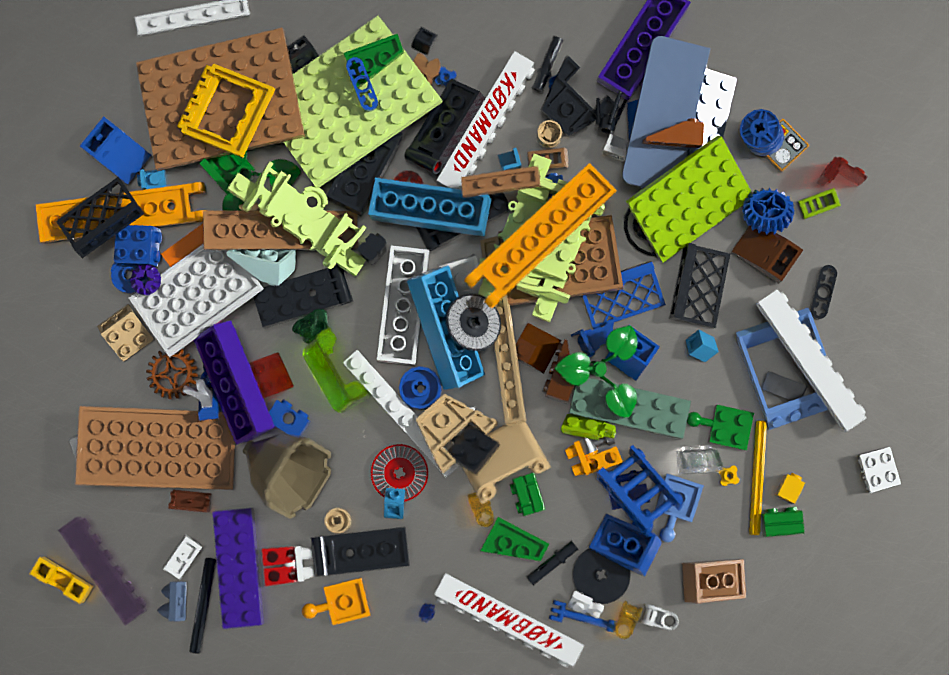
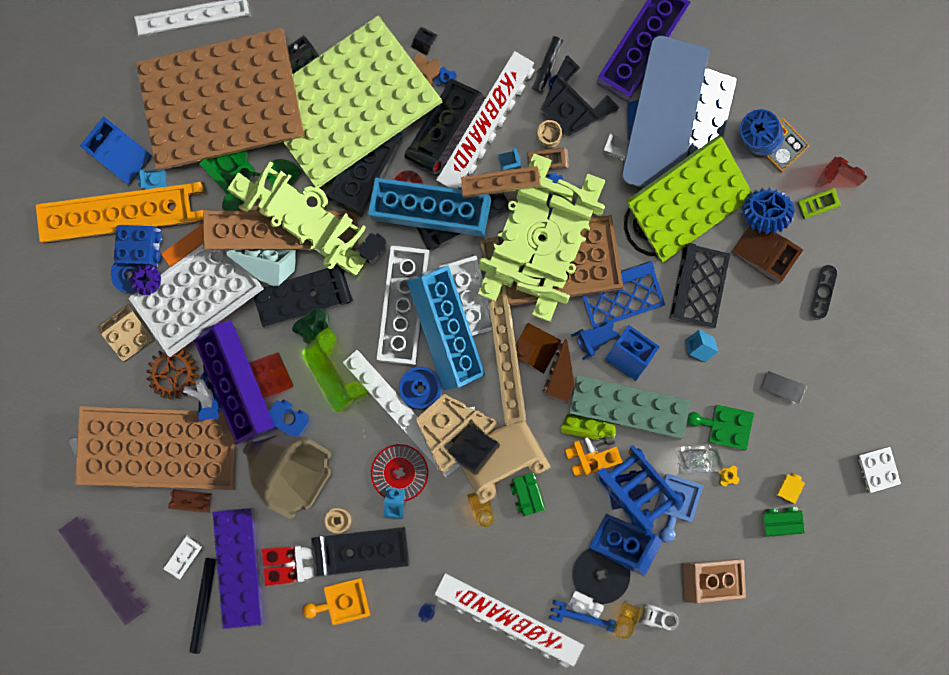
(64, 580): yellow arch -> none
(107, 226): black fence -> none
(176, 608): sand blue tile -> none
(247, 125): yellow hinge -> none
(354, 81): blue beam -> none
(375, 56): green wing -> none
(459, 322): piece -> none
(514, 542): green wing -> none
(542, 233): light orange hinge -> none
(550, 564): black pin -> none
(577, 367): green plant -> none
(608, 122): black plant -> none
(685, 134): dark orange slope -> none
(757, 479): yellow axle -> none
(791, 410): medium blue window -> none
(811, 360): white brick -> none

